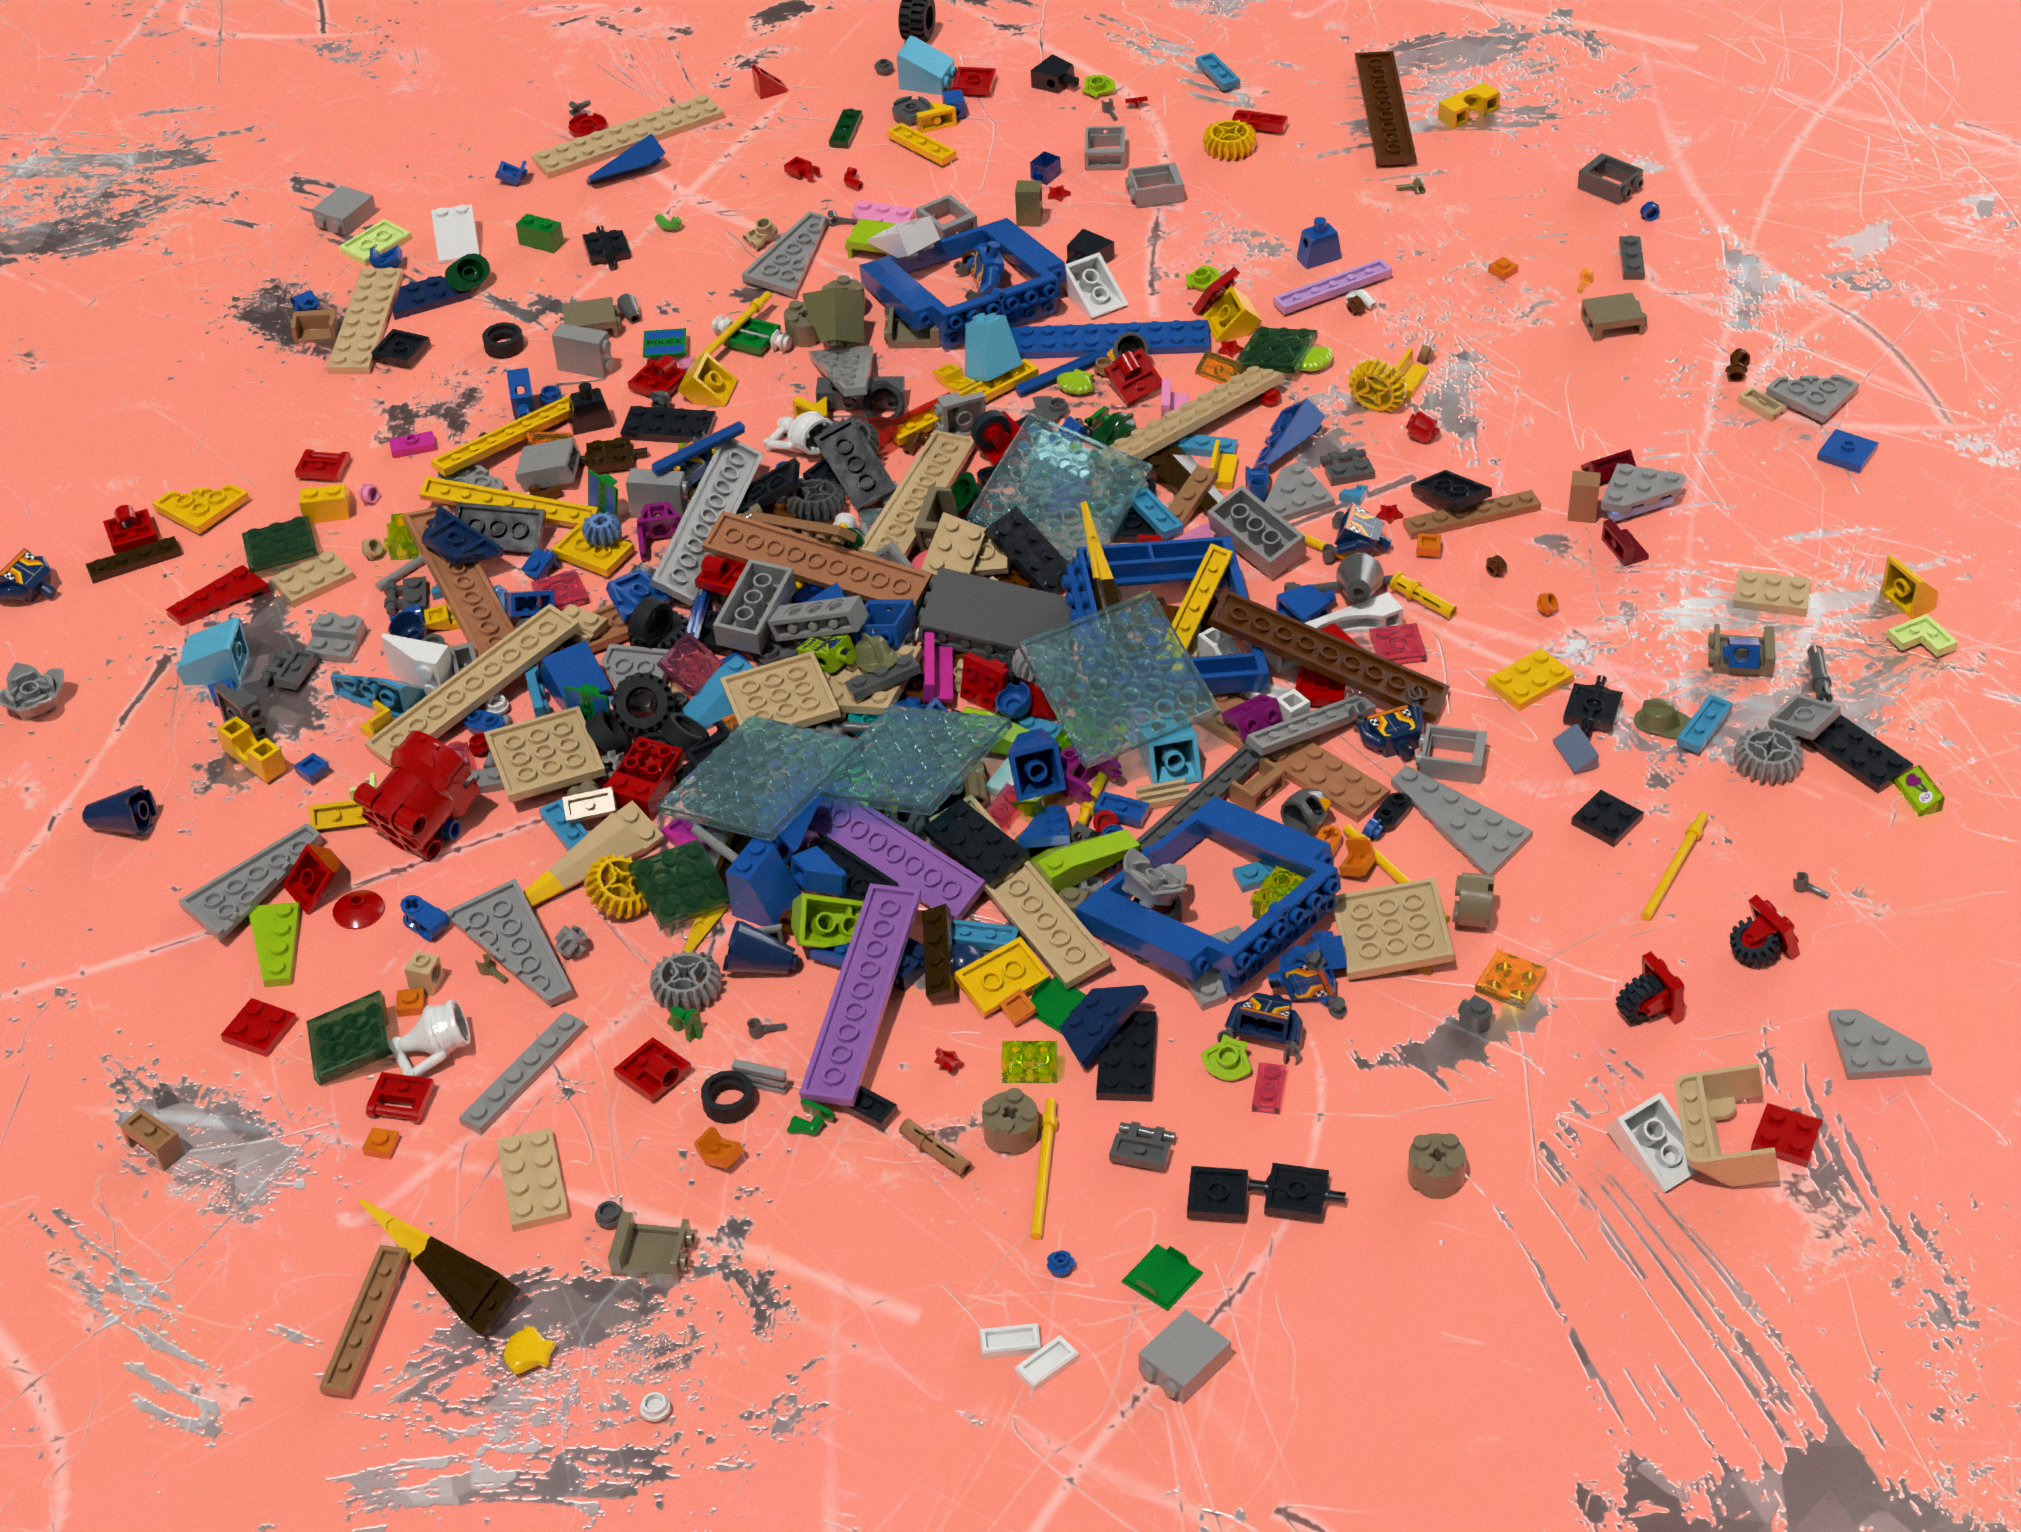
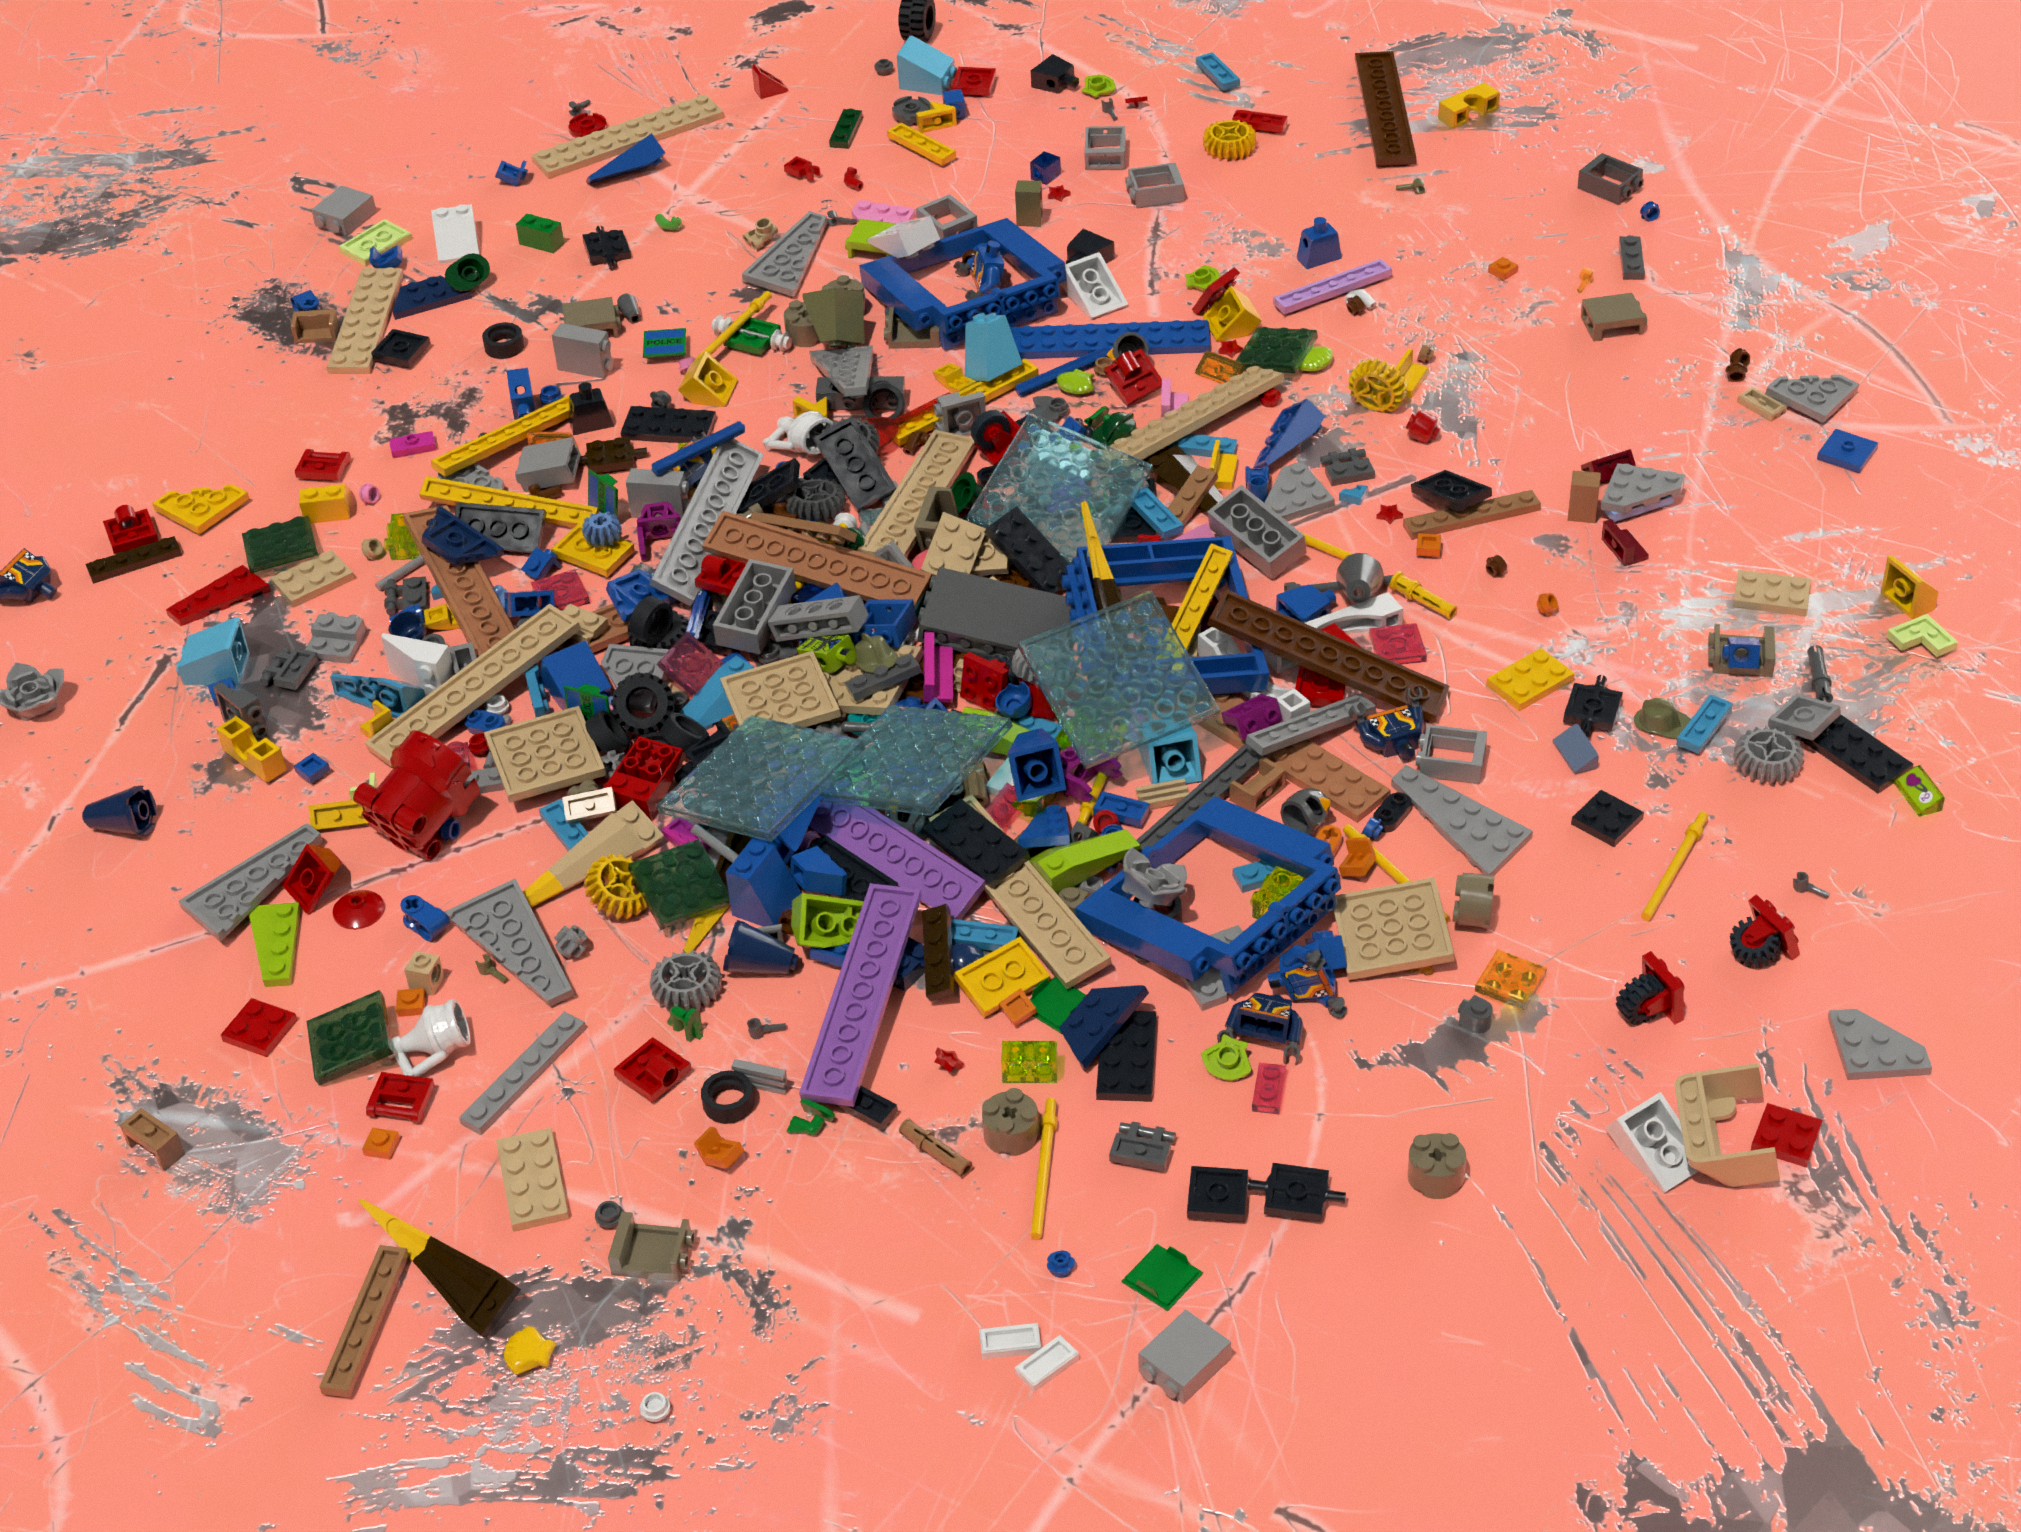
(657, 376): red plate -> none
(1356, 534): dark blue torso -> none

